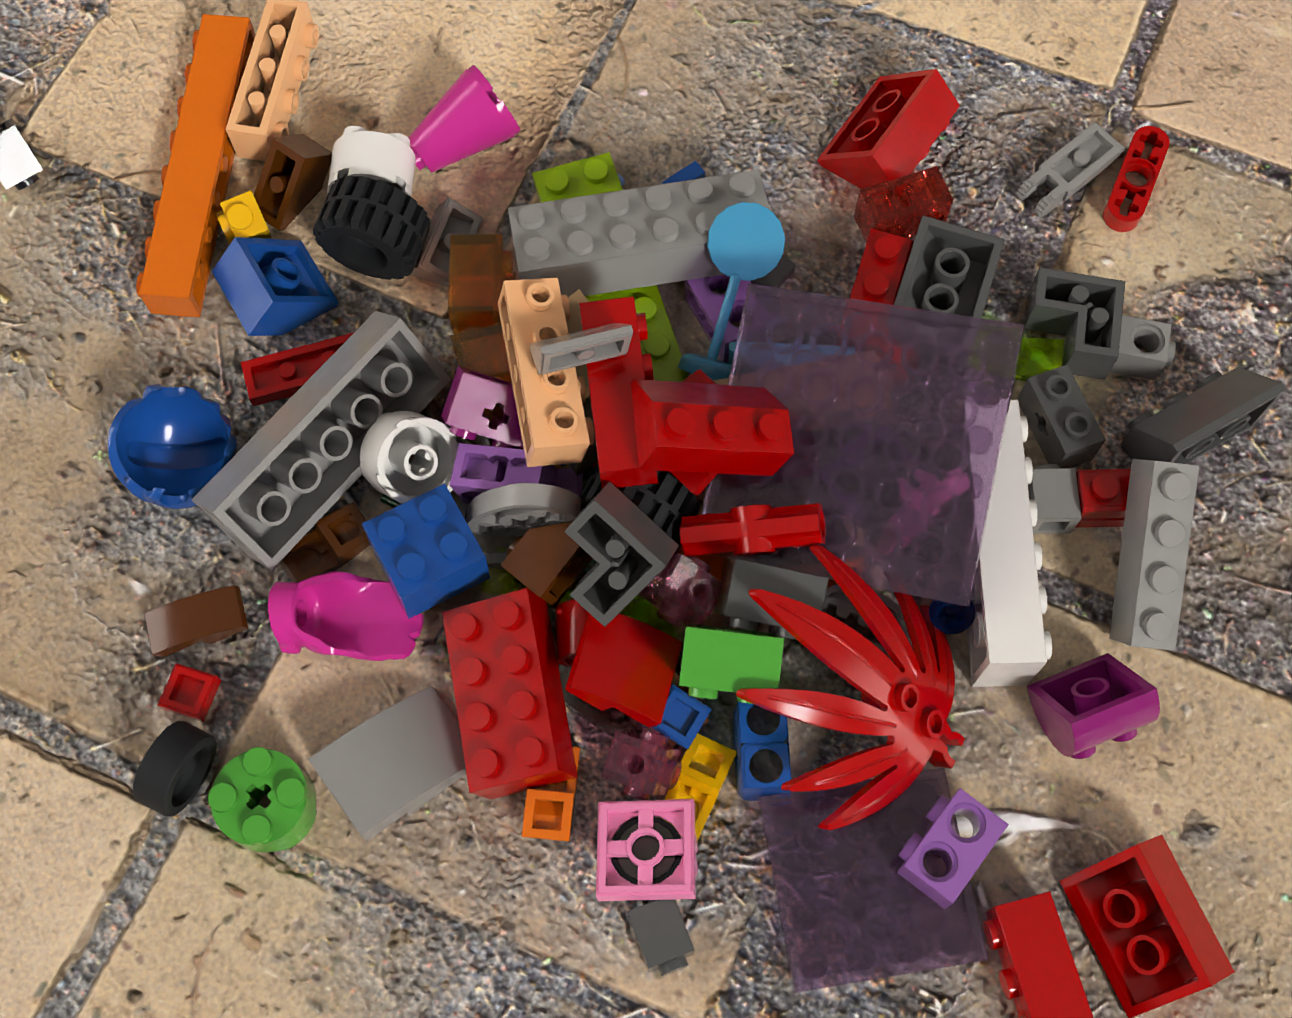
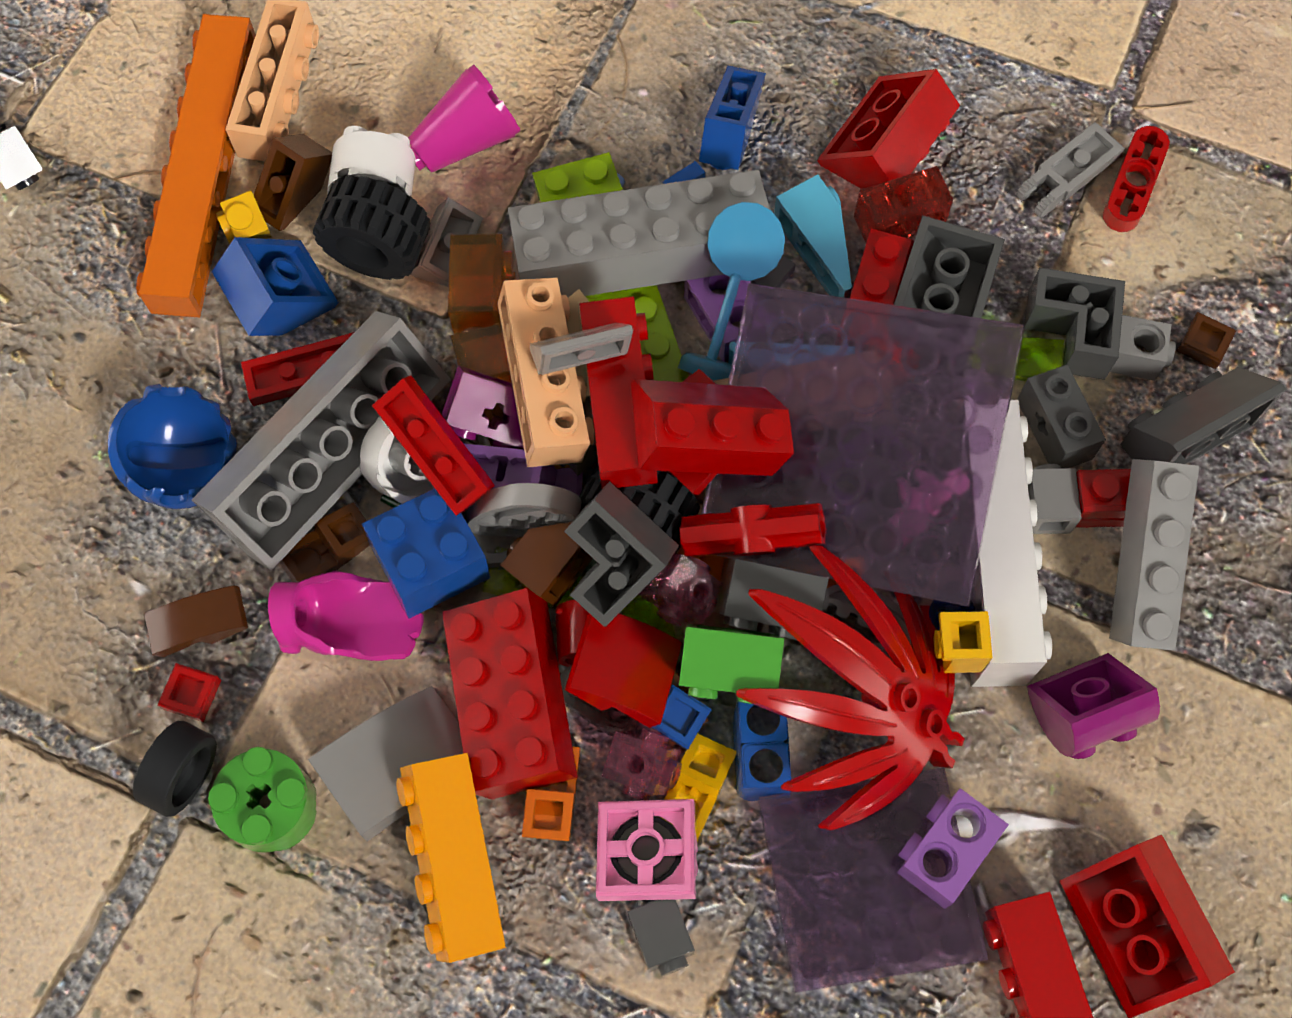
(433, 445): none -> red plate
(451, 858): none -> light orange brick
(731, 118): none -> blue slope
(816, 230): none -> medium azure slope
(963, 641): none -> yellow brick
(1206, 340): none -> reddish brown tile

